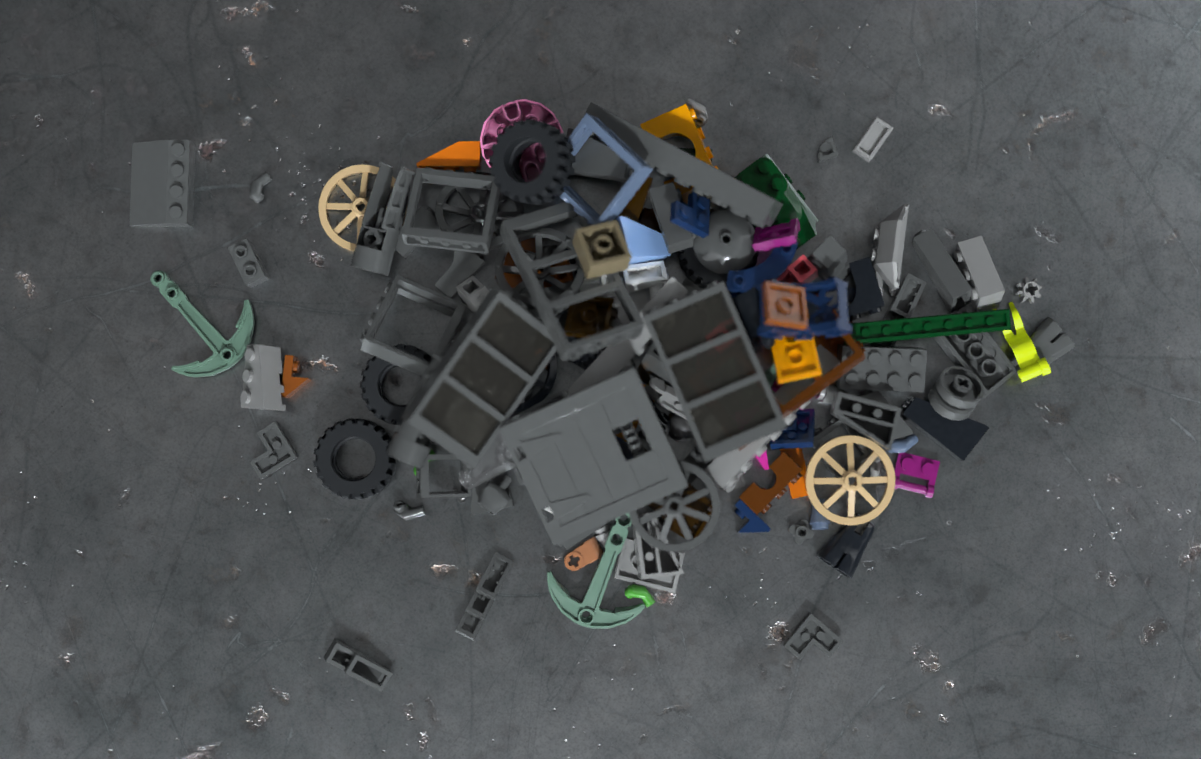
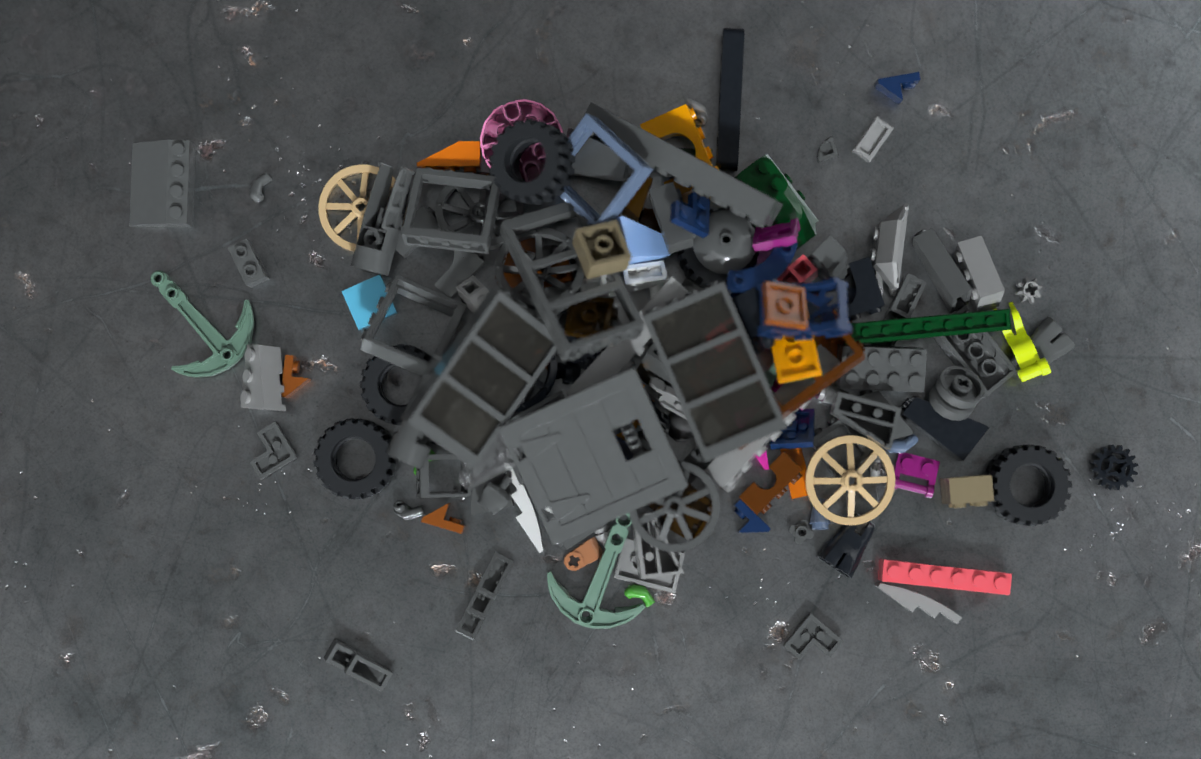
(363, 300): none -> medium azure tile
(438, 519): none -> dark orange slope
(528, 518): none -> white slope
(568, 372): none -> black piece
(730, 99): none -> black beam
(892, 85): none -> dark blue slope
(911, 600): none -> light grey slope
(944, 577): none -> coral arch
(967, 489): none -> dark tan brick
(1055, 485): none -> black tyre
(1108, 461): none -> black gear

